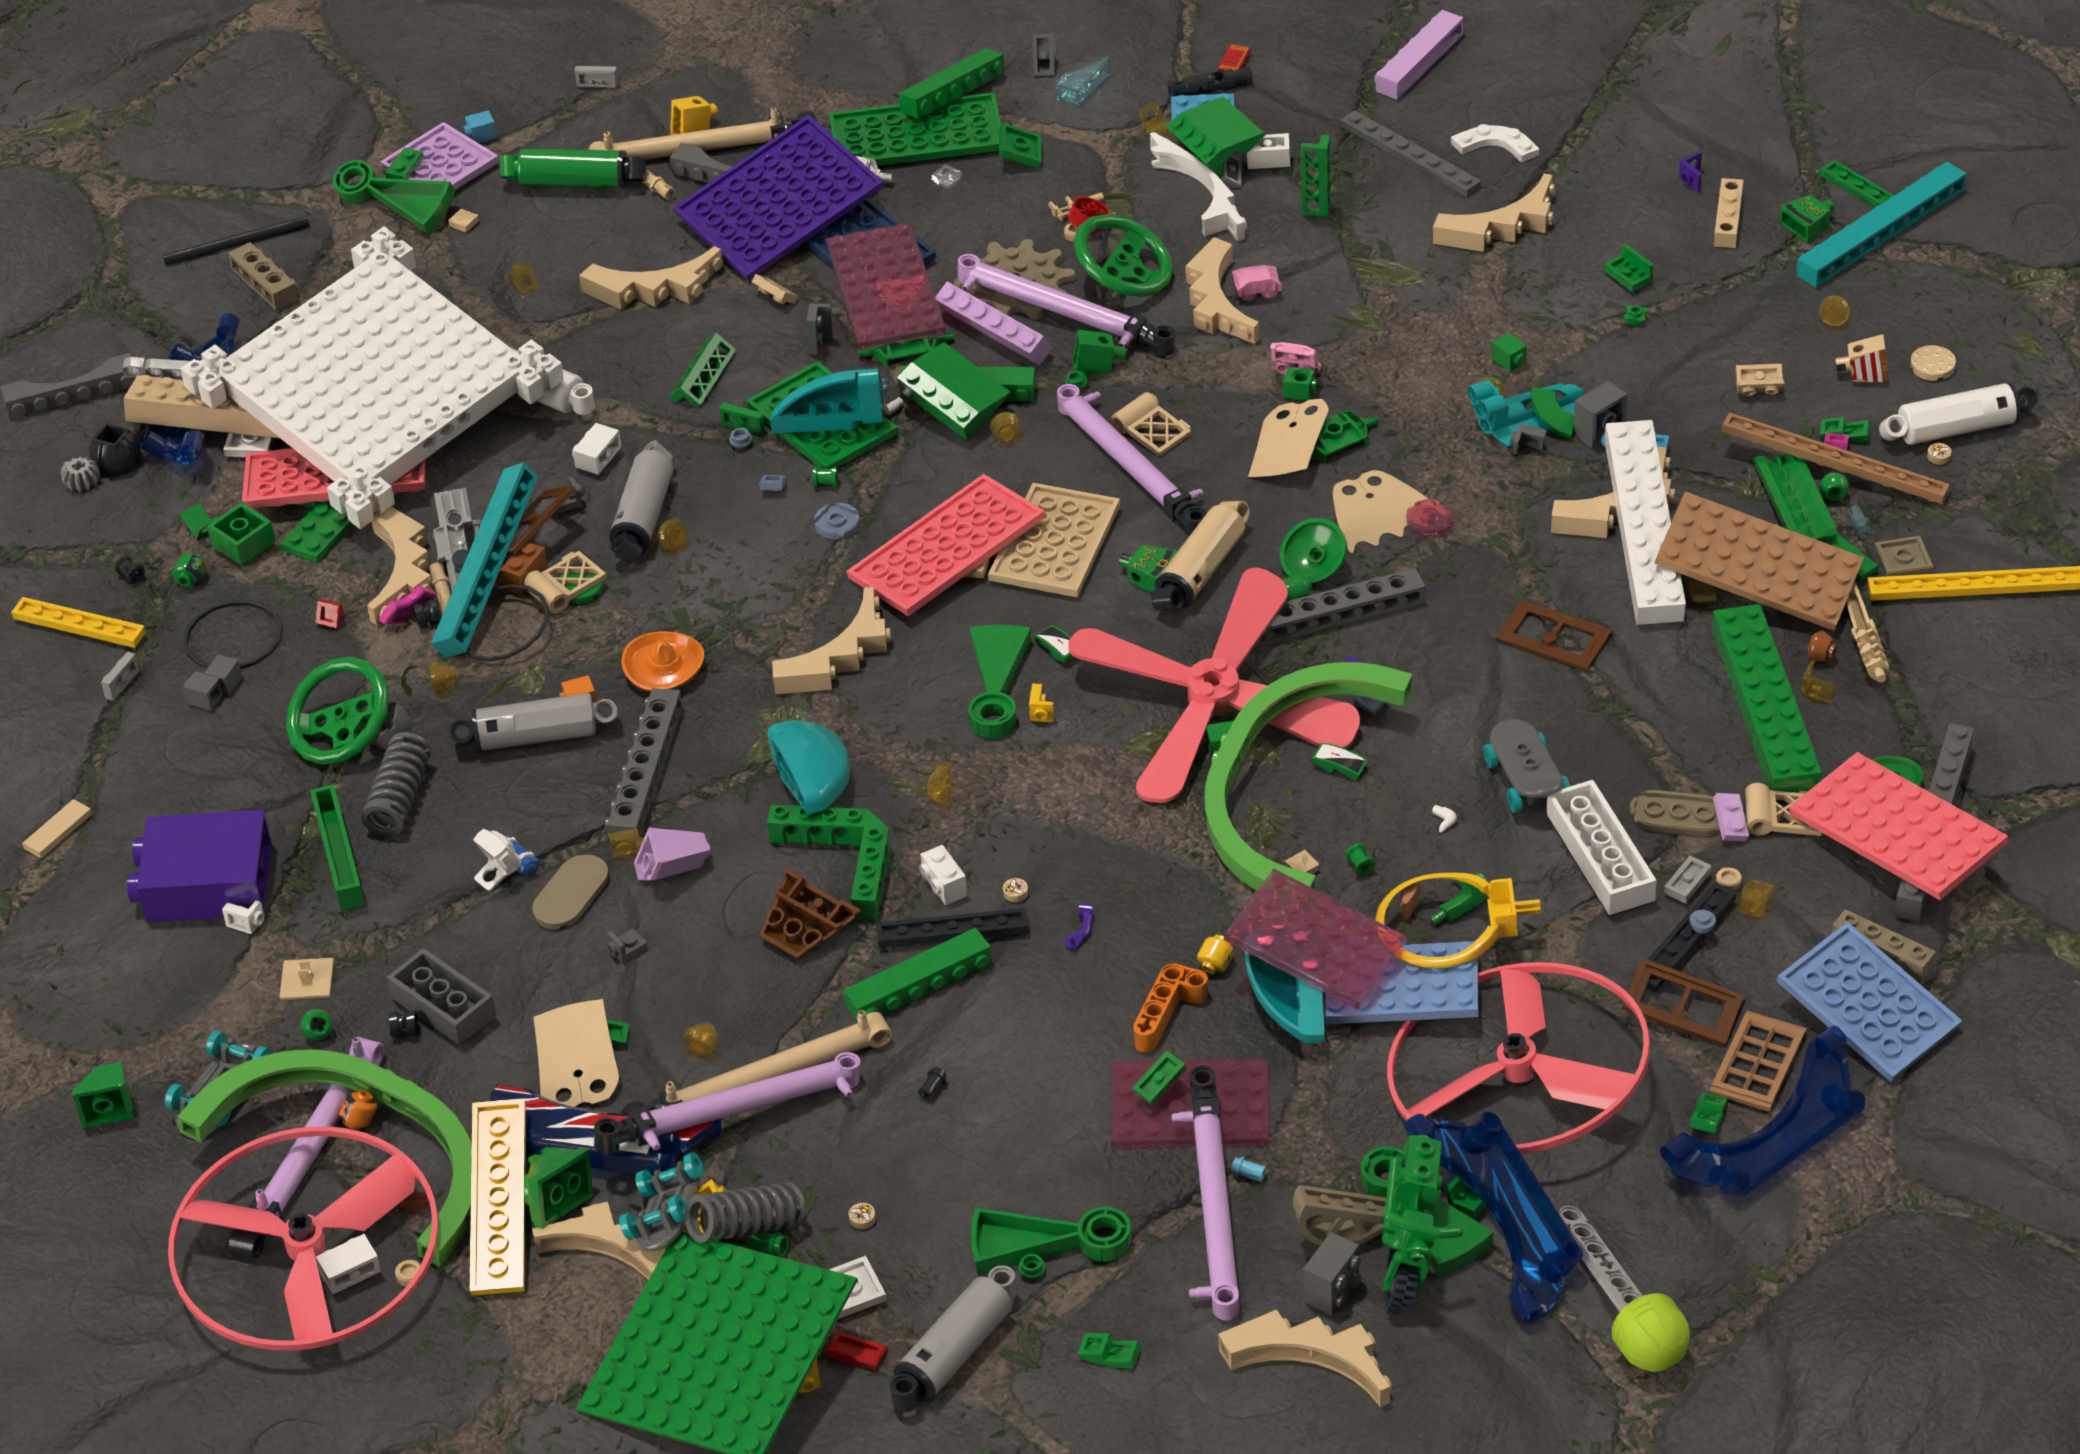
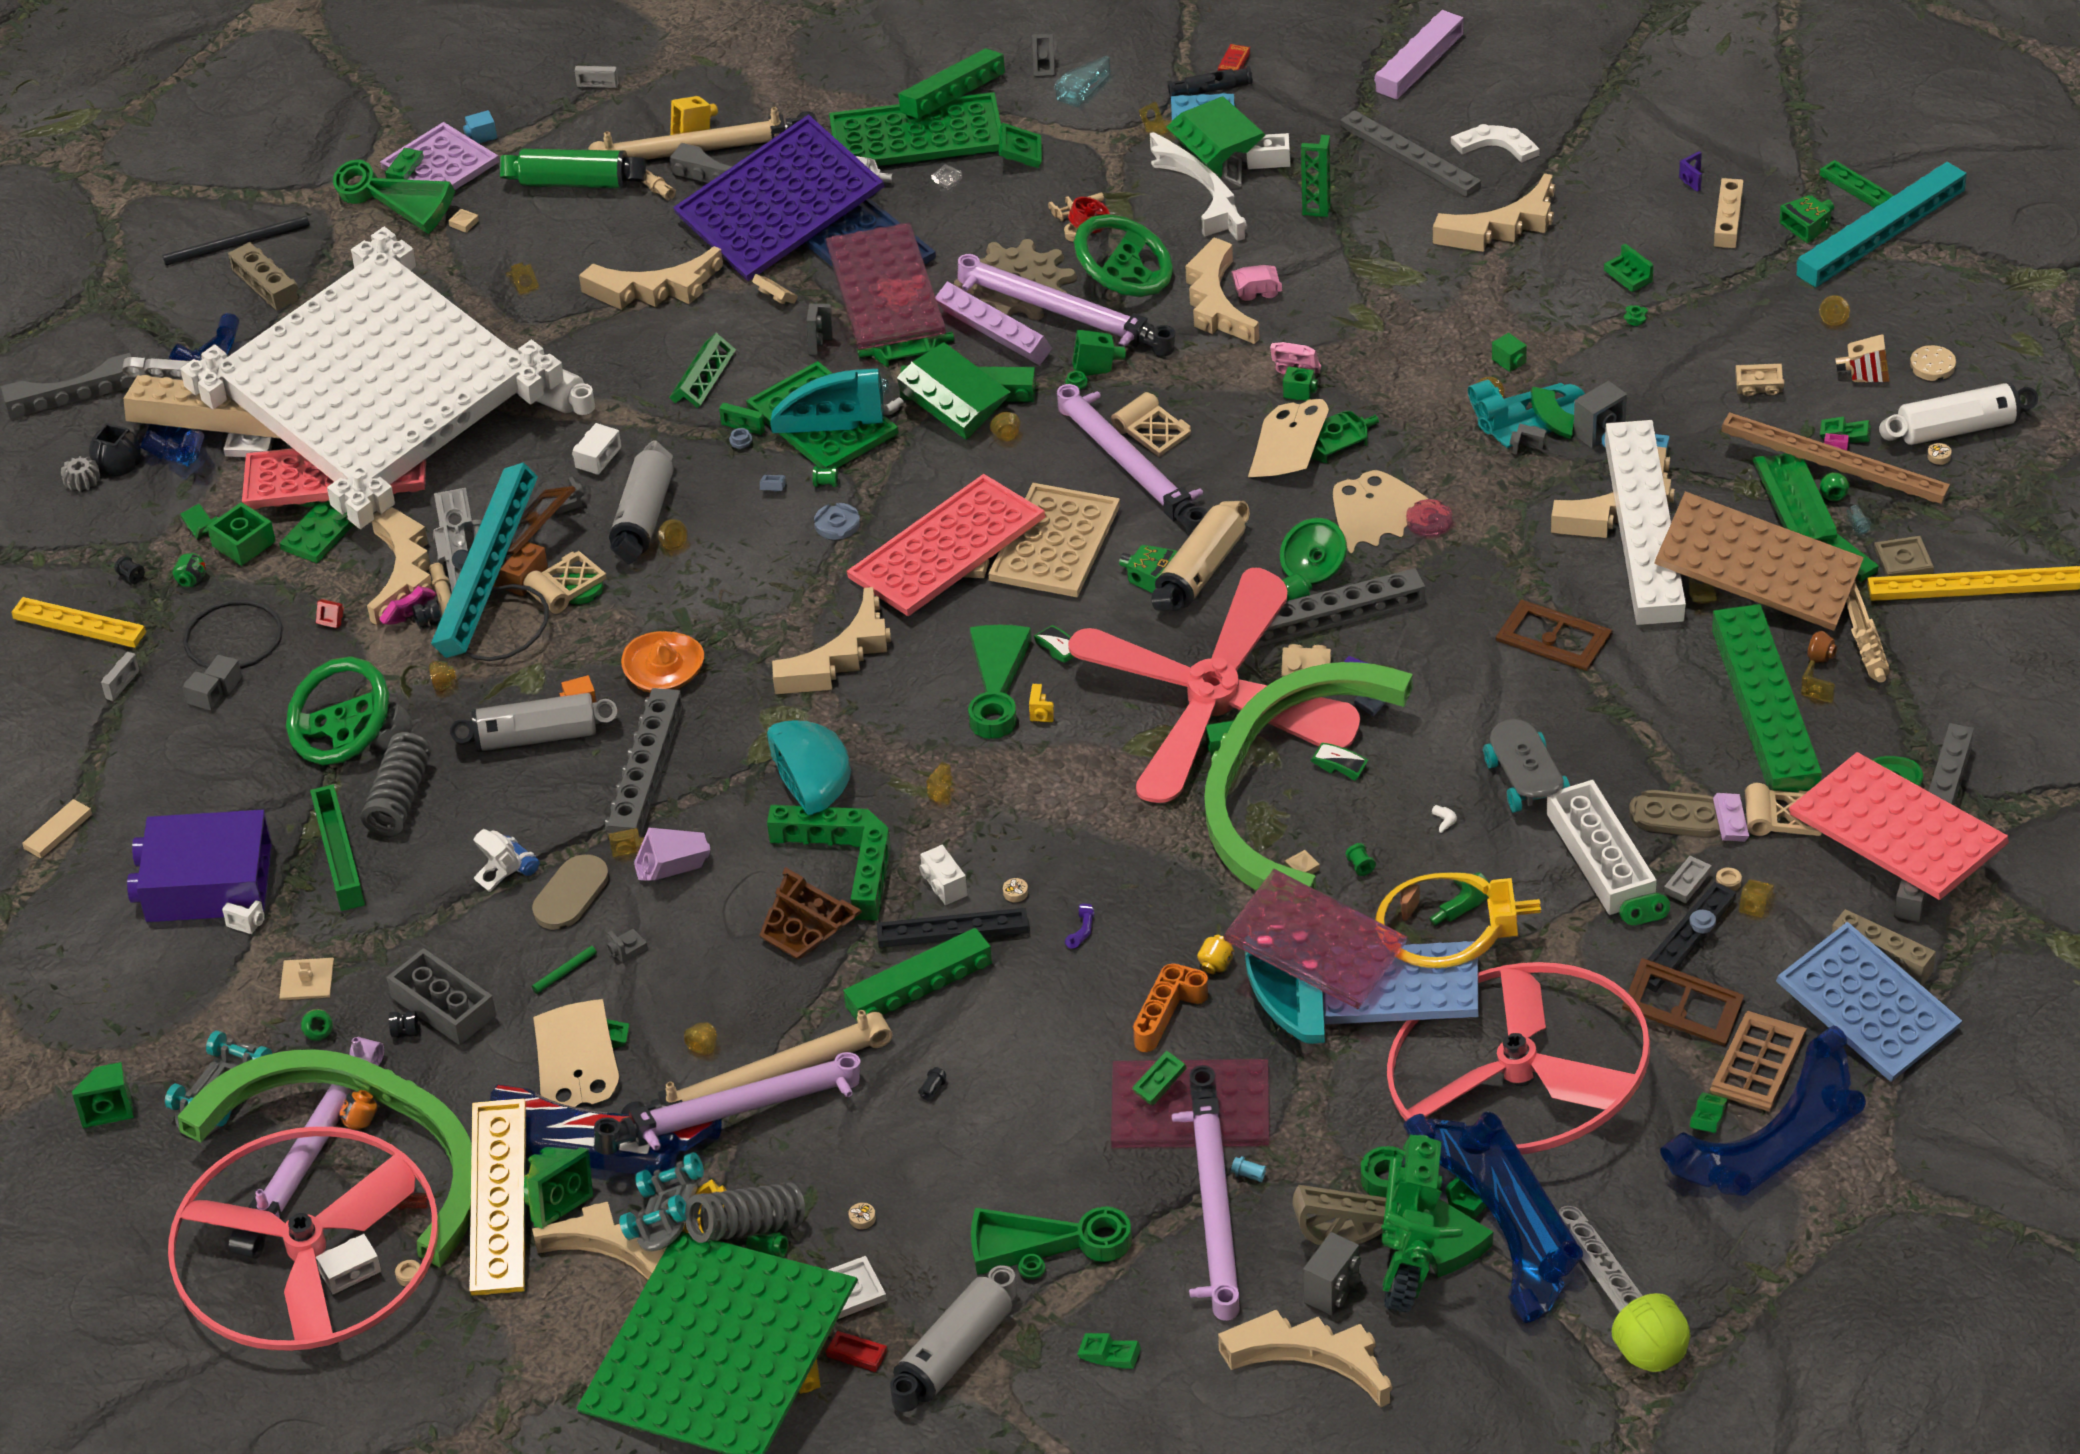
(564, 969): none -> green bar
(1299, 658): none -> tan bracket
(1646, 908): none -> green plate

